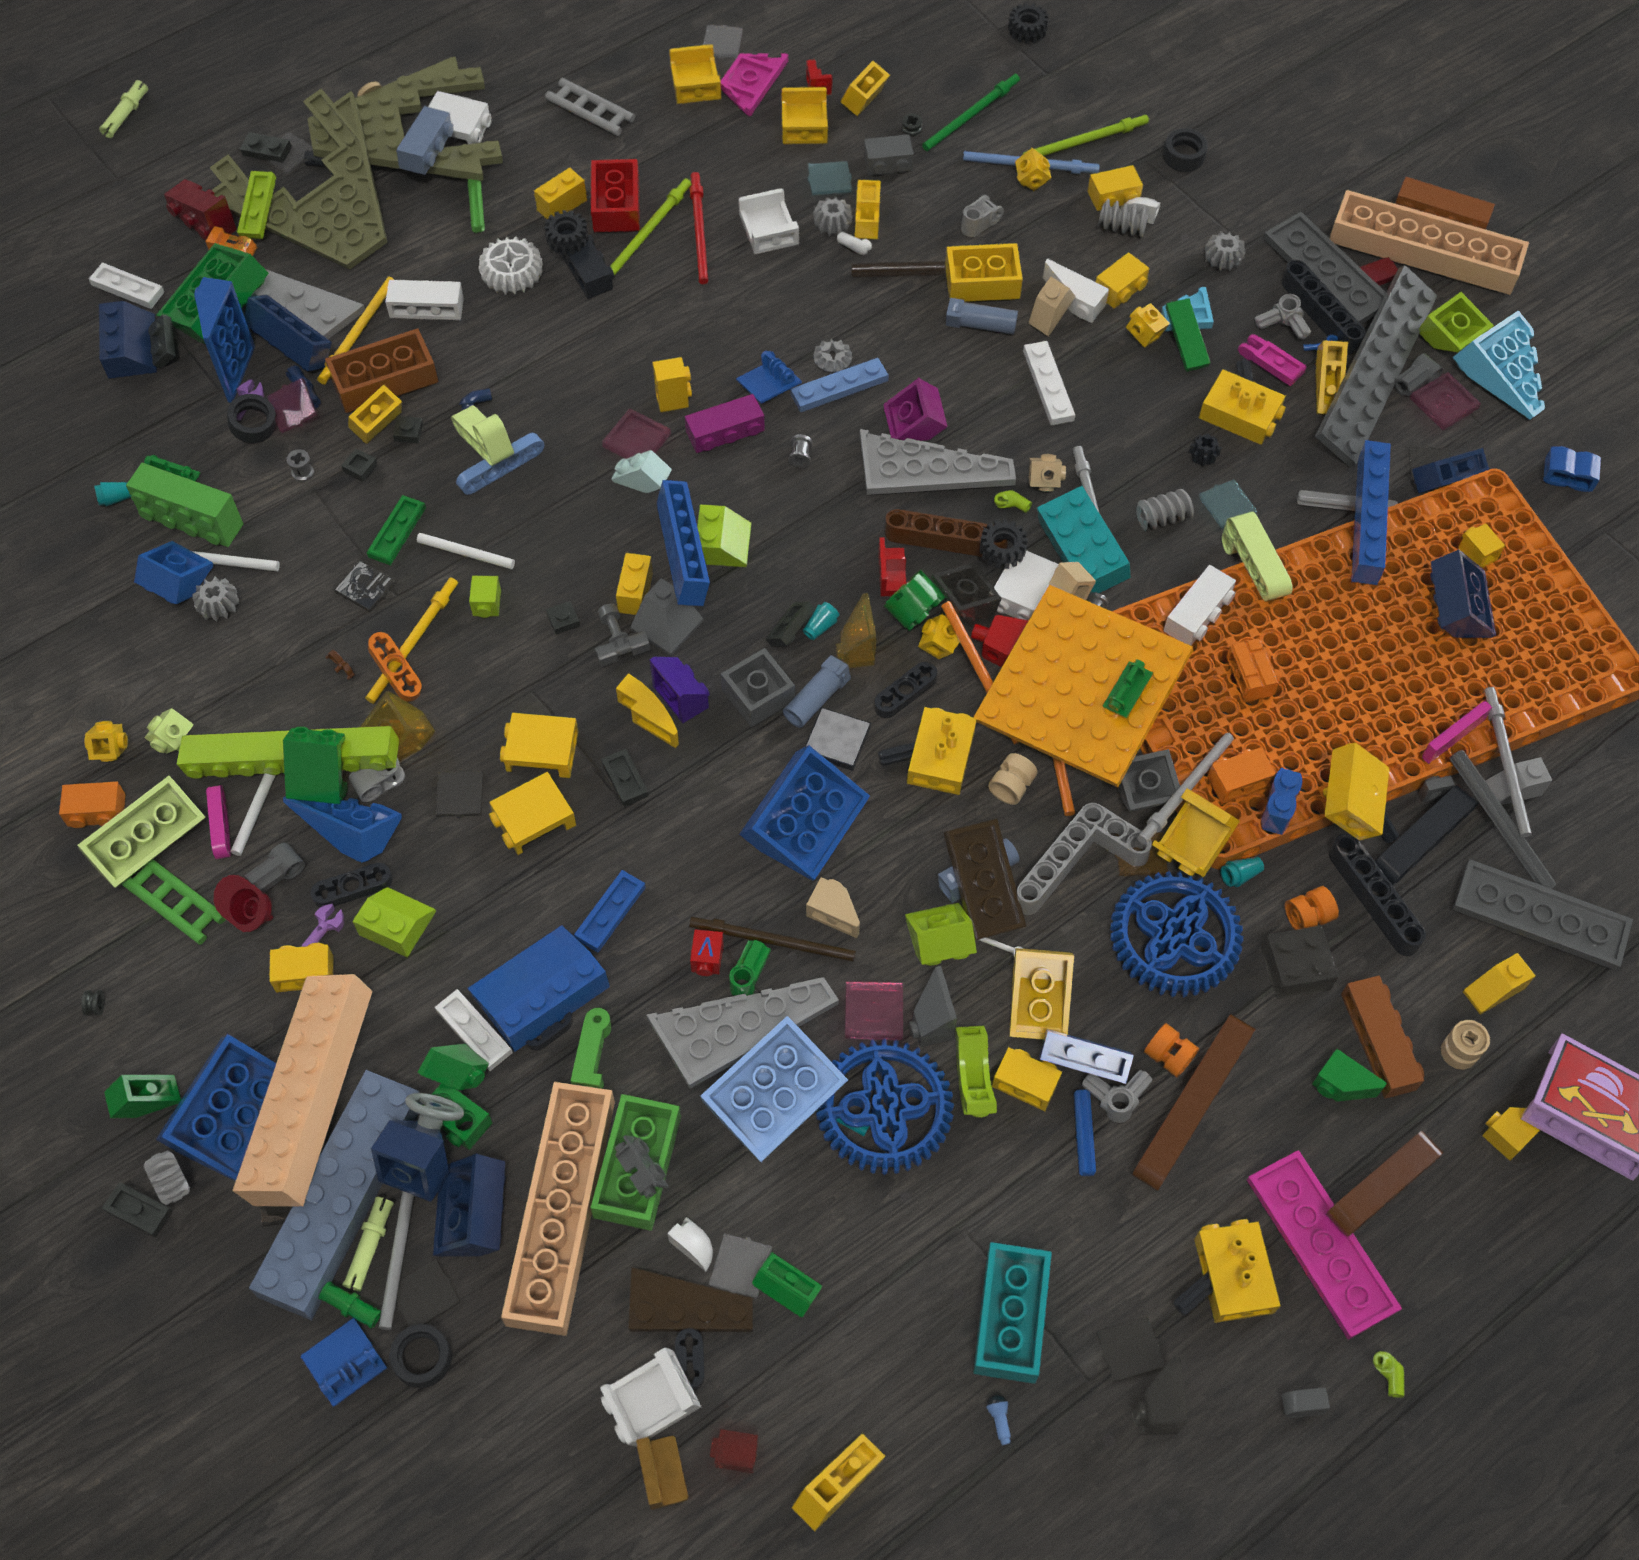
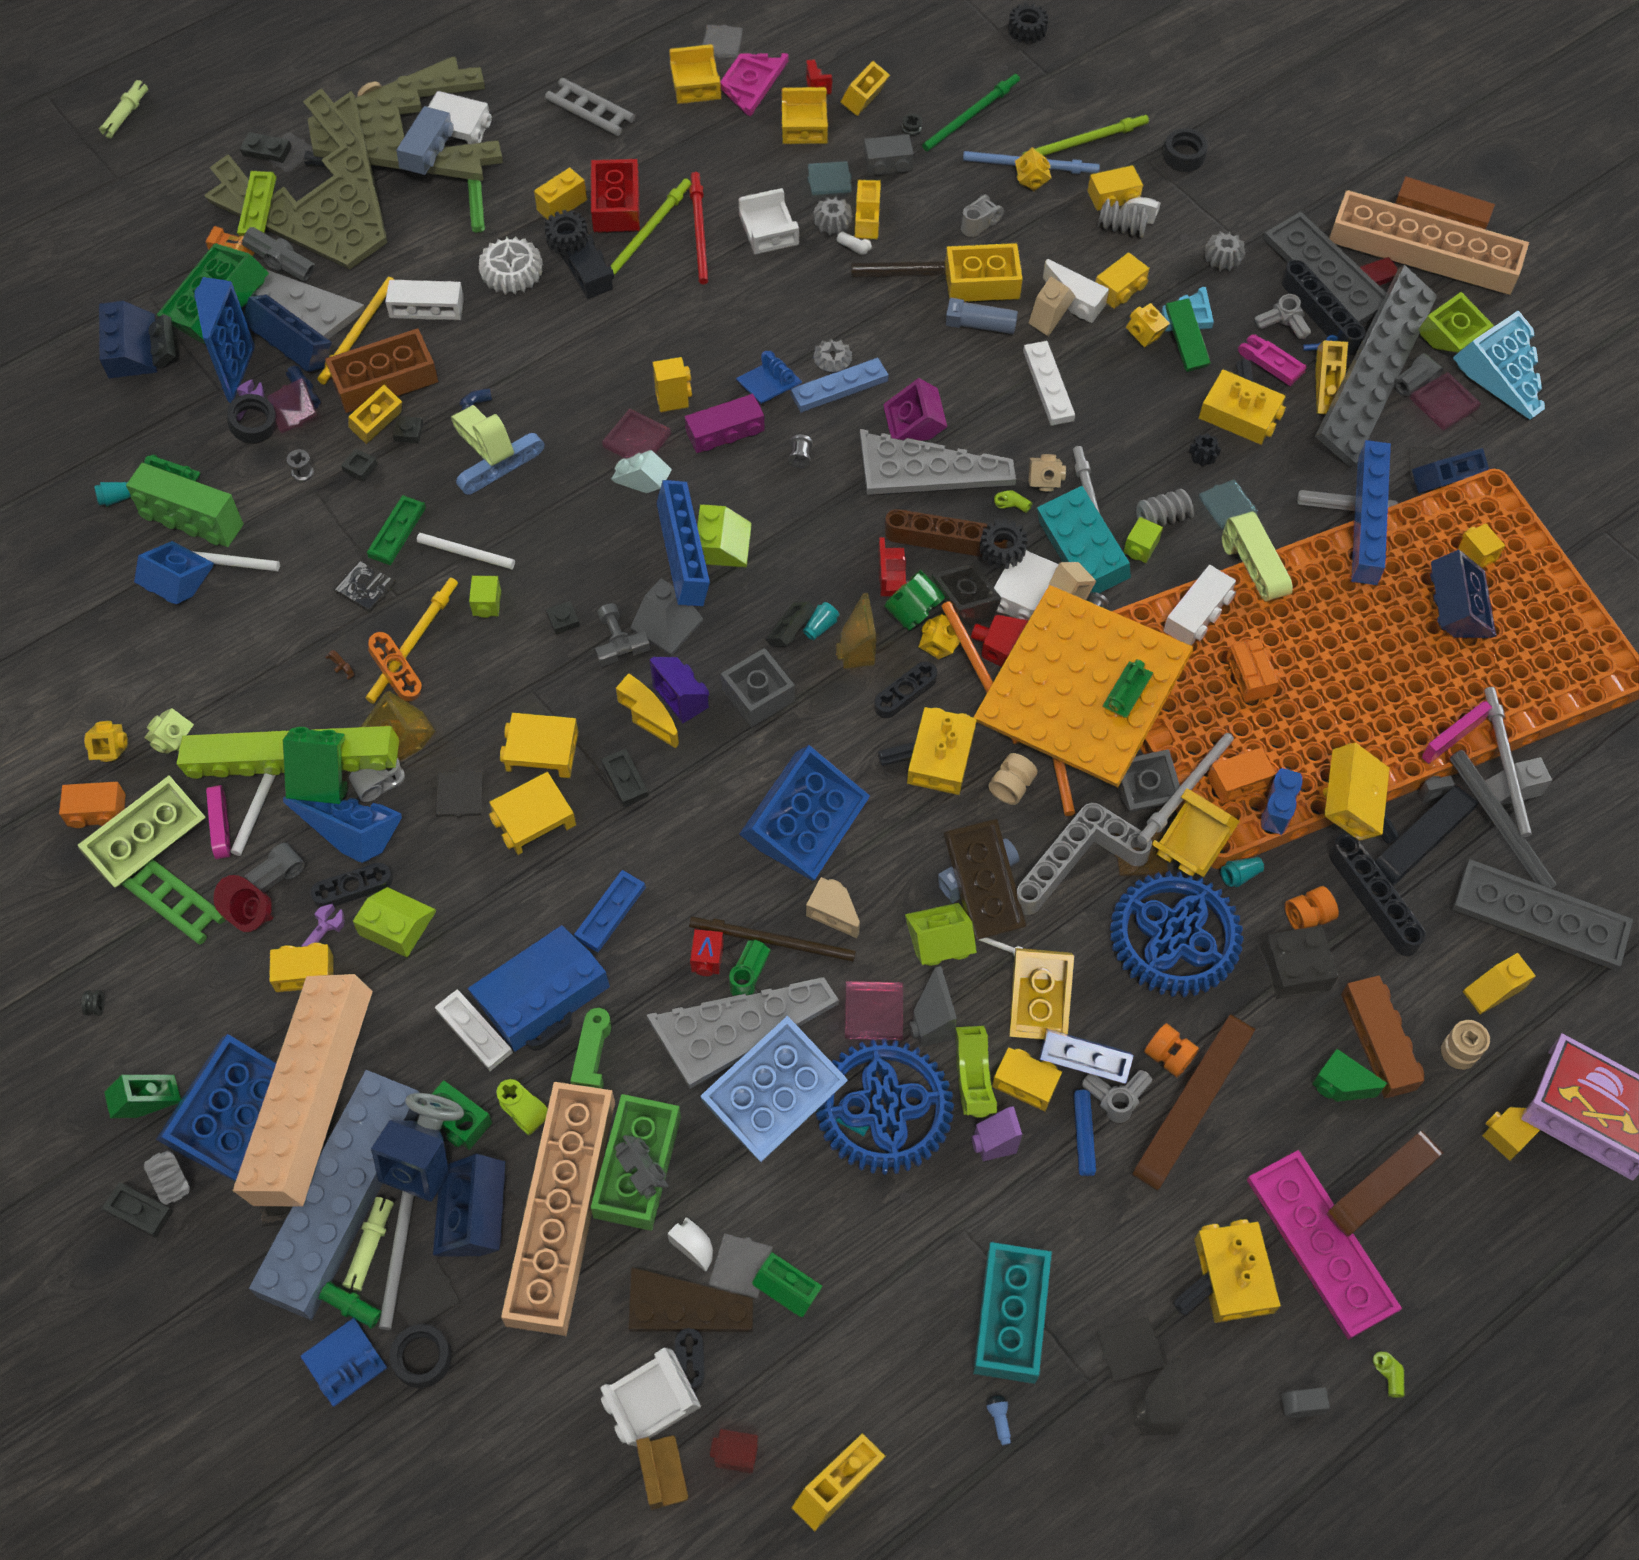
(126, 285): white plate -> none
(199, 208): dark red wedge -> none
(215, 599): light grey gear -> none
(278, 254): none -> dark grey piece
(454, 1066): green slope -> none
(525, 1109): none -> lime piece
(633, 582): yellow brick -> none
(817, 691): sand blue piece -> none
(839, 737): flat silver tile -> none
(997, 1135): none -> medium lavender slope
(1142, 540): none -> lime brick
(1572, 469): blue brick -> none

